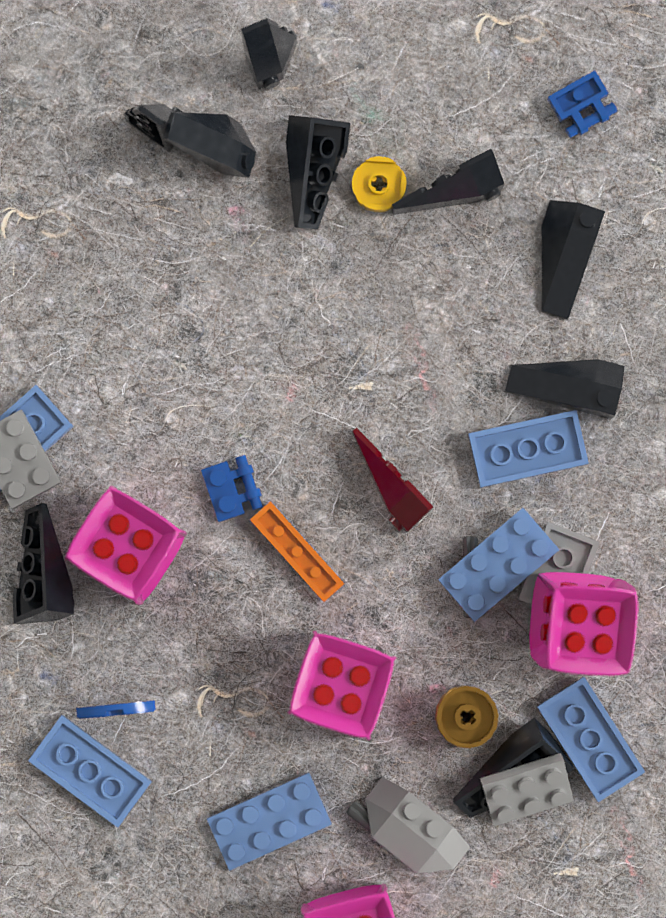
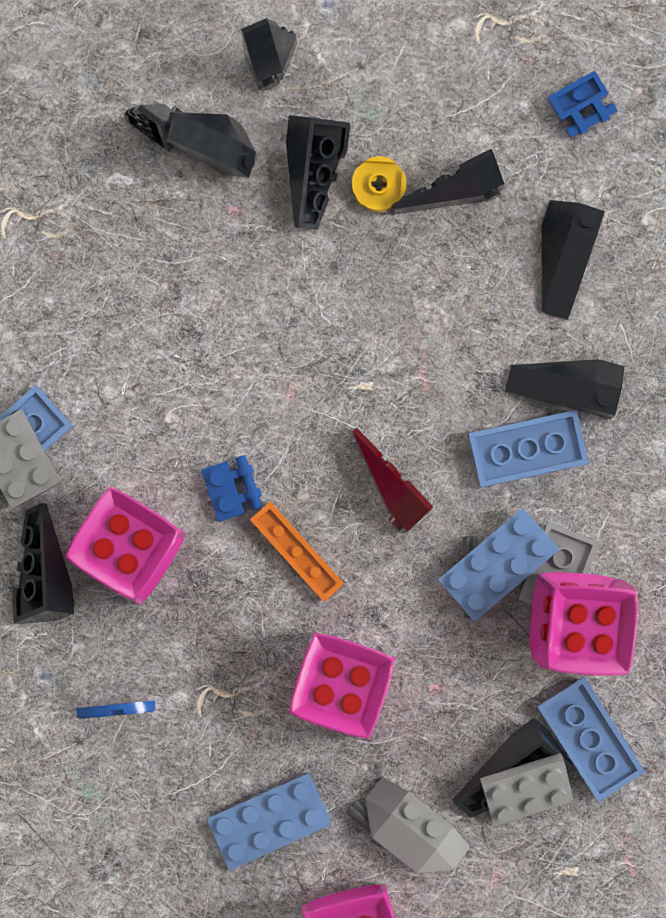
(90, 771): medium blue plate -> none
(472, 732): pearl gold wheel -> none

